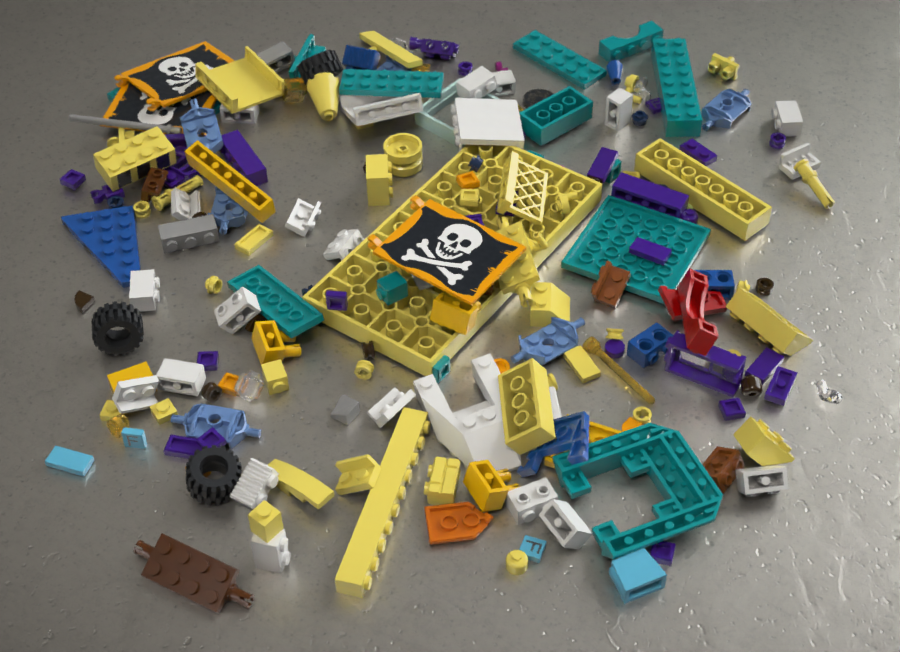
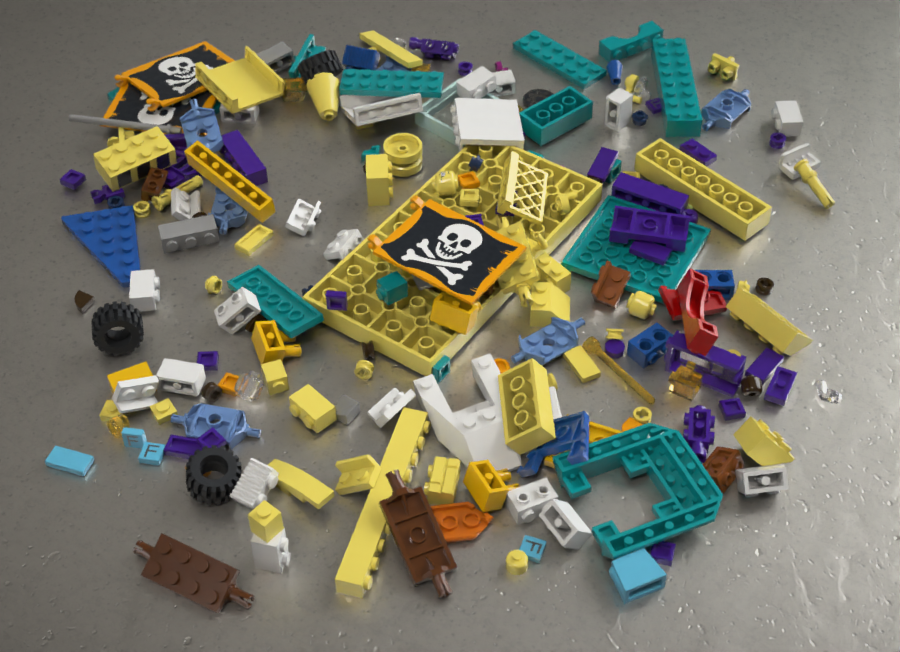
(152, 453): none -> medium azure tile
(312, 408): none -> light yellow brick
(373, 151): none -> teal tile
(417, 535): none -> reddish brown plate
(445, 183): none -> light yellow head
(553, 272): none -> light yellow brick
(641, 305): none -> light yellow head
(649, 226): none -> dark purple piece
(685, 381): none -> clear yellow brick
(698, 430): none -> dark purple brick

